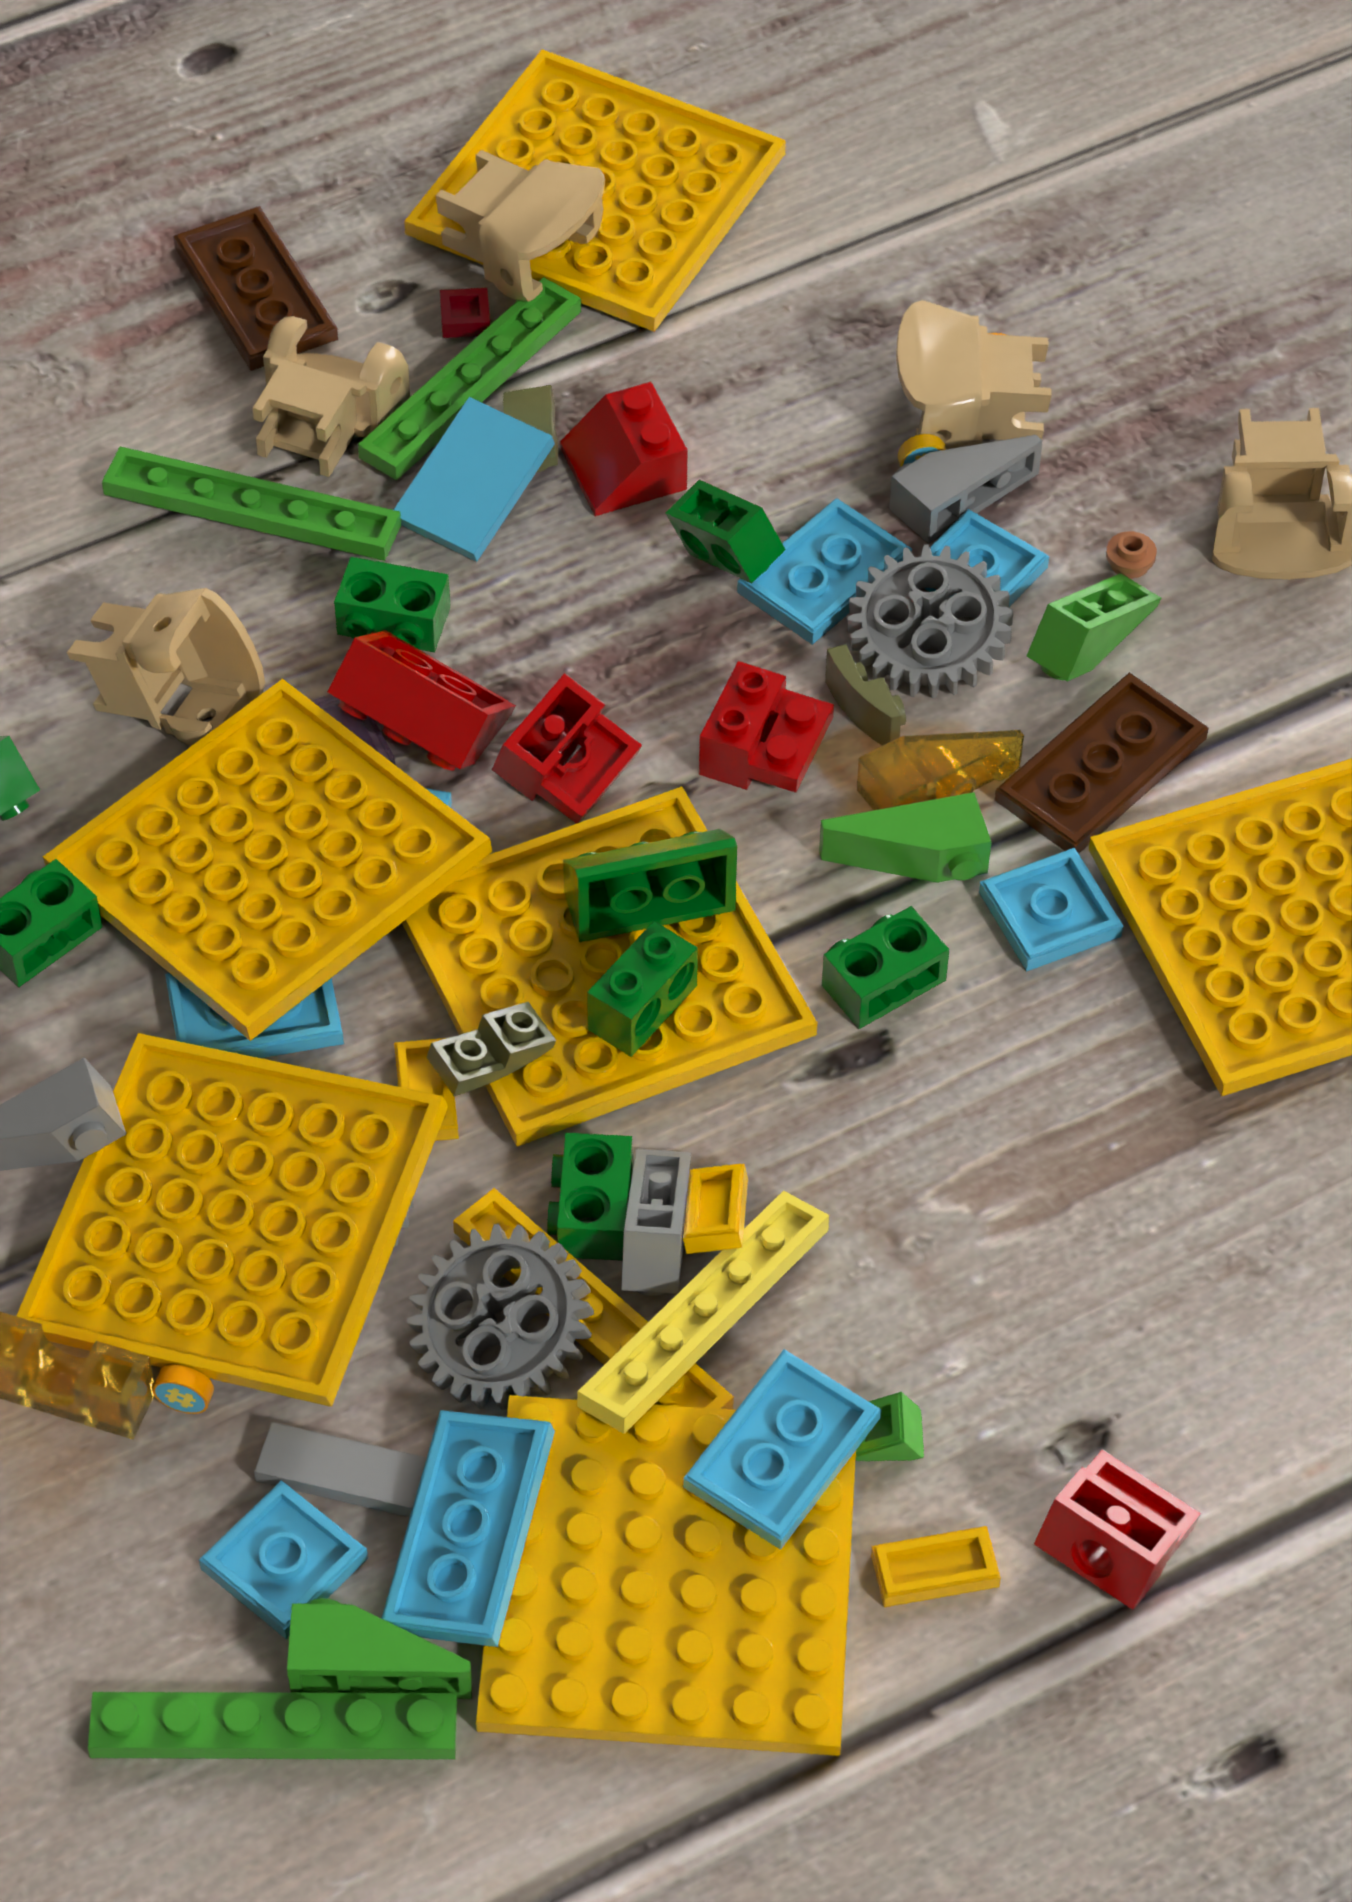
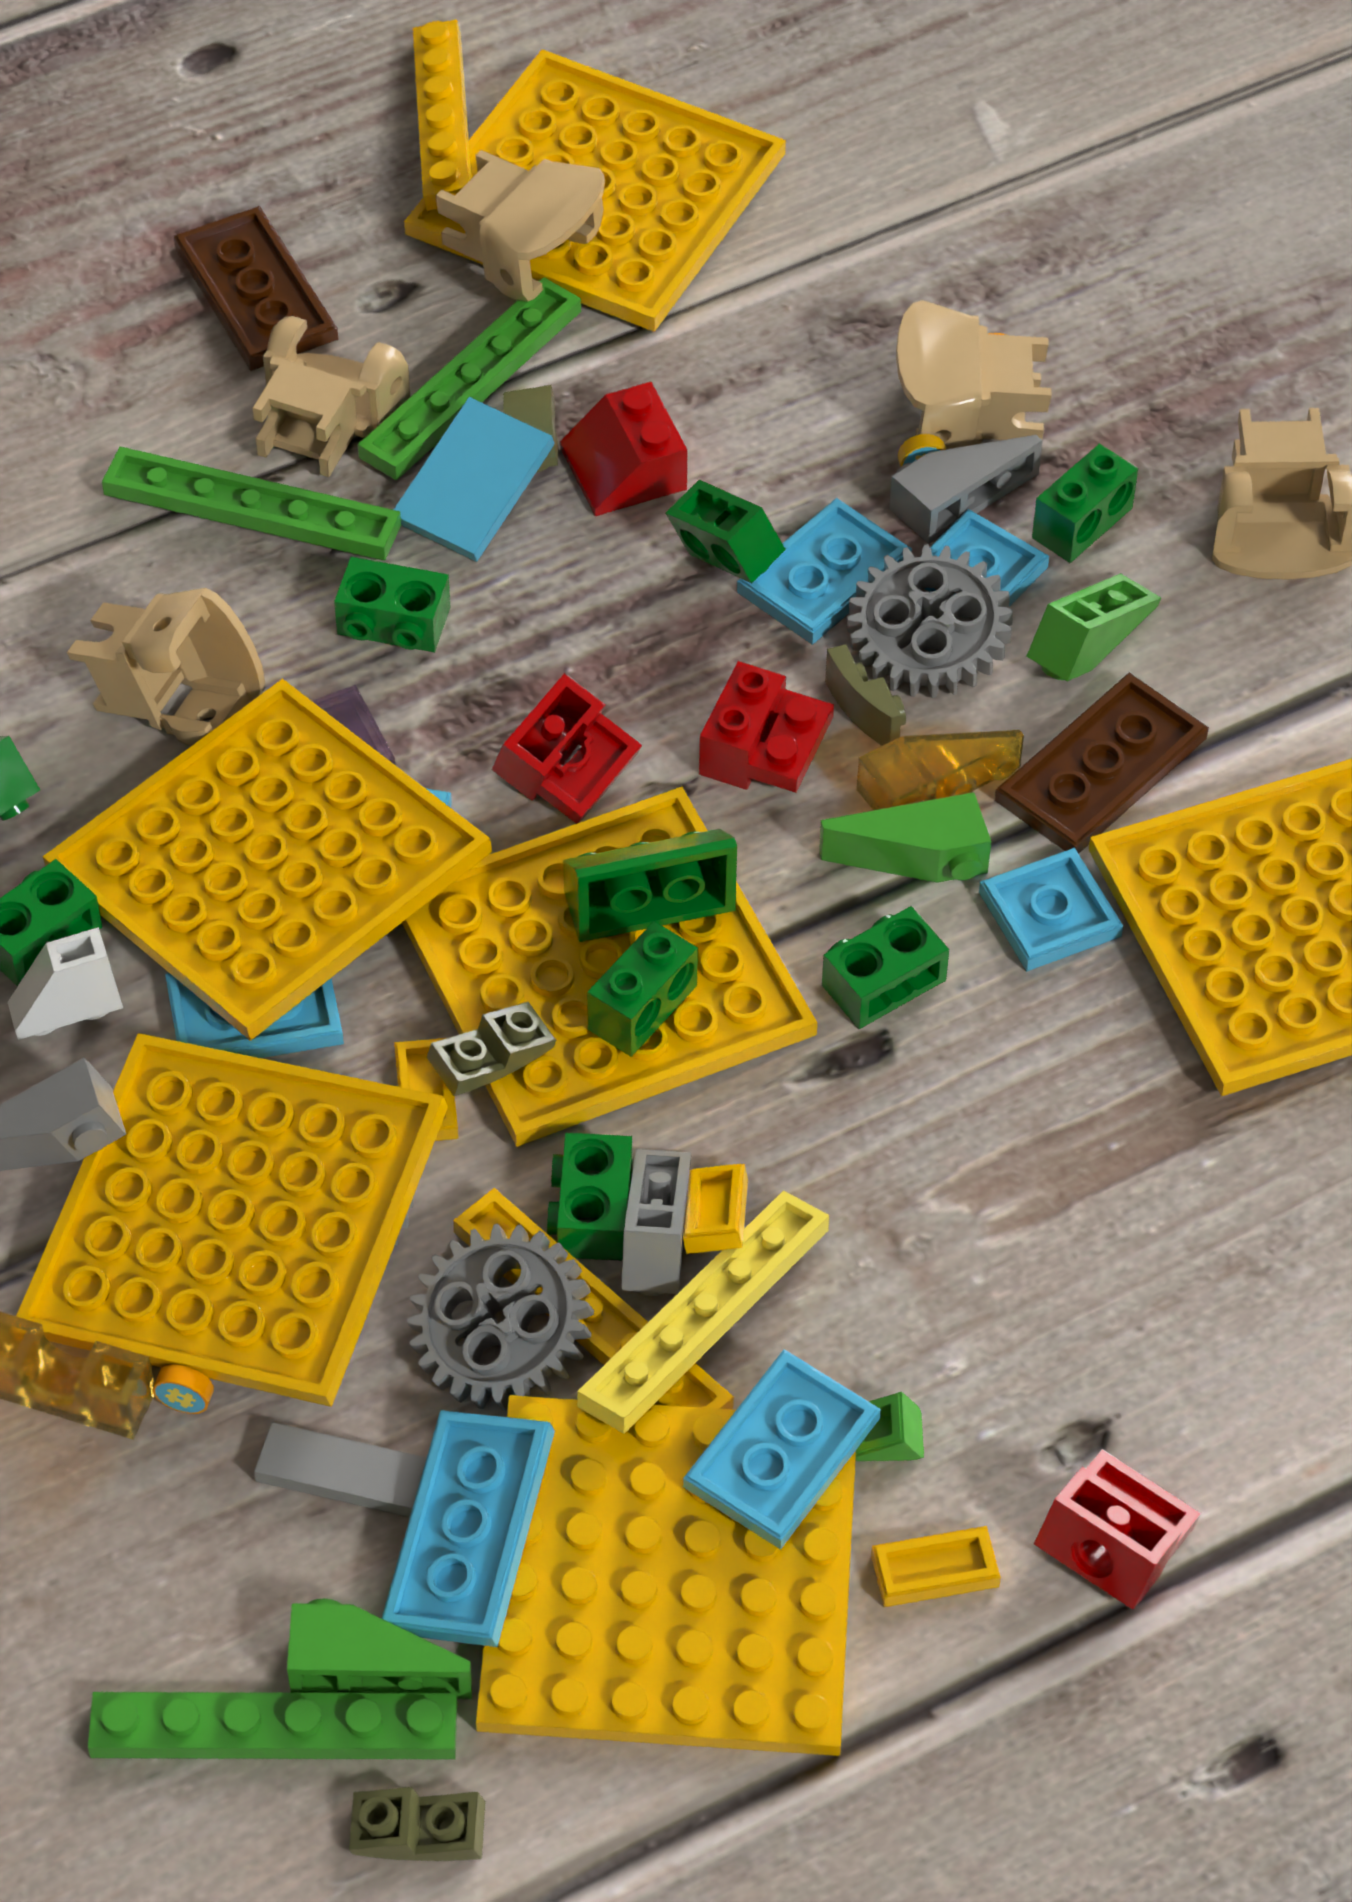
(65, 986): none -> white slope
(282, 1557): medium azure tile -> none
(411, 1827): none -> olive slope
(419, 699): red slope -> none
(441, 109): none -> yellow plate
(464, 312): dark red plate -> none
(1084, 503): none -> green brick
(1131, 554): nougat plate -> none

